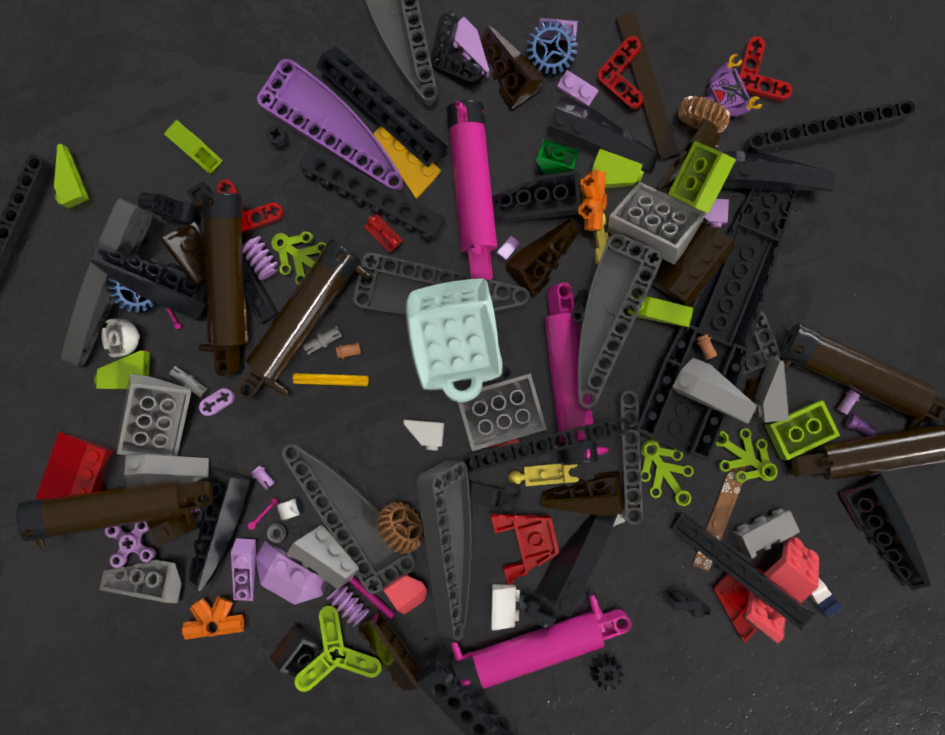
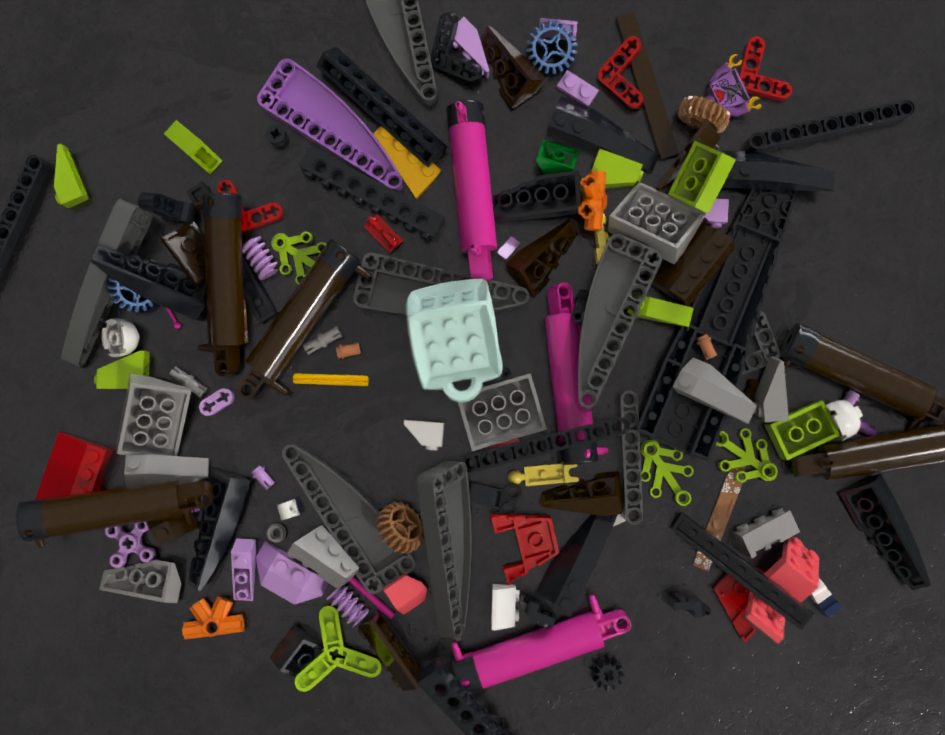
(252, 525): dark pink hinge -> none
(845, 417): none -> white cylinder

